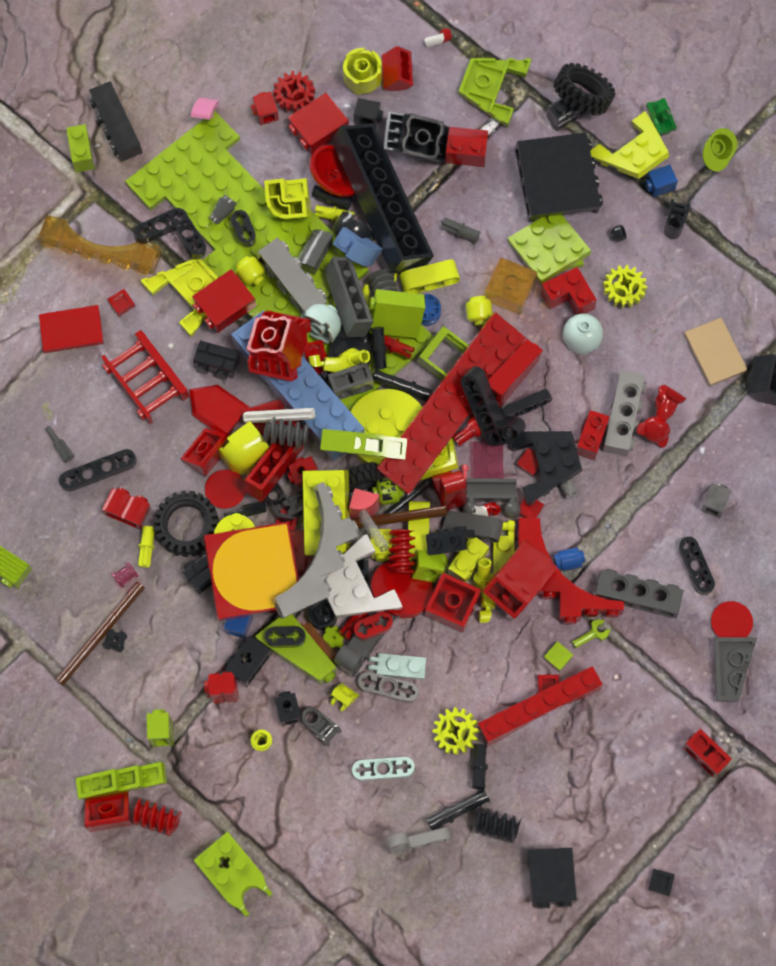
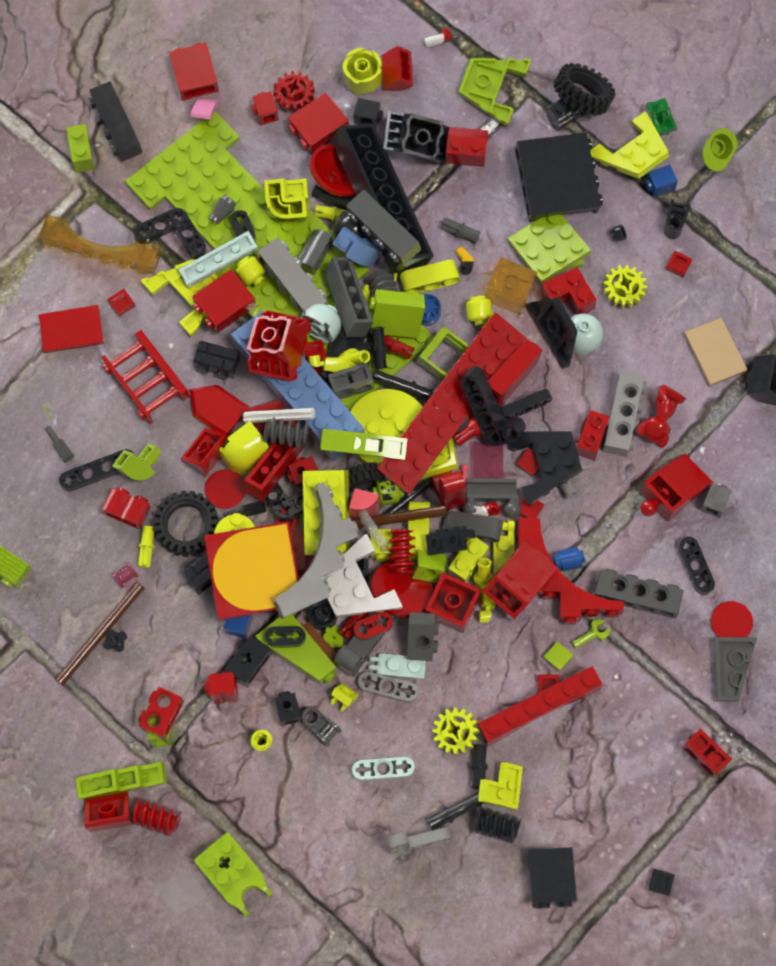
(138, 467): none -> lime brick
(166, 715): none -> red brick
(194, 71): none -> red brick
(218, 259): none -> light aqua tile
(383, 227): none -> dark grey brick
(422, 625): none -> dark grey brick
(467, 261): none -> arm
(504, 792): none -> neon yellow plate
(555, 327): none -> black wing
(673, 487): none -> red slope
(679, 264): none -> red tile

